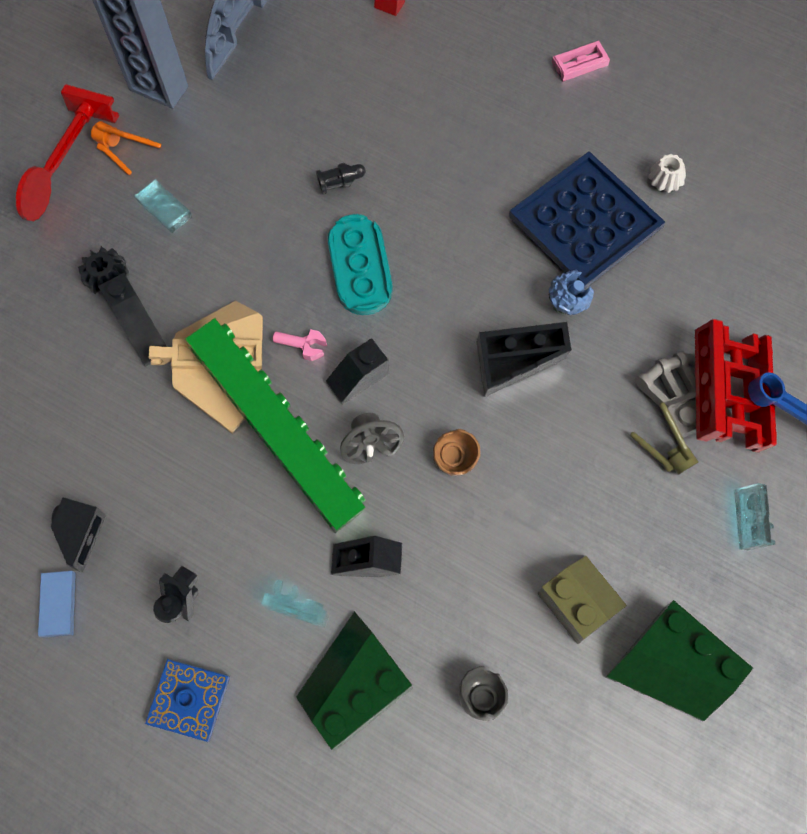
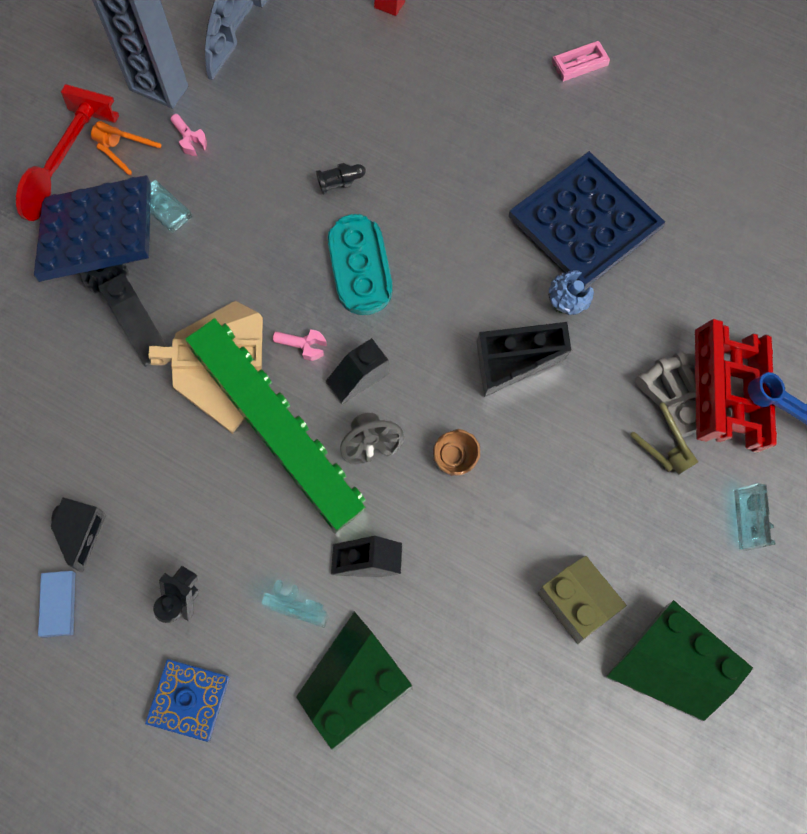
(94, 228): none -> dark blue plate
(188, 136): none -> bright pink bar
(483, 694): dark grey hair -> none
(668, 173): white piece -> none

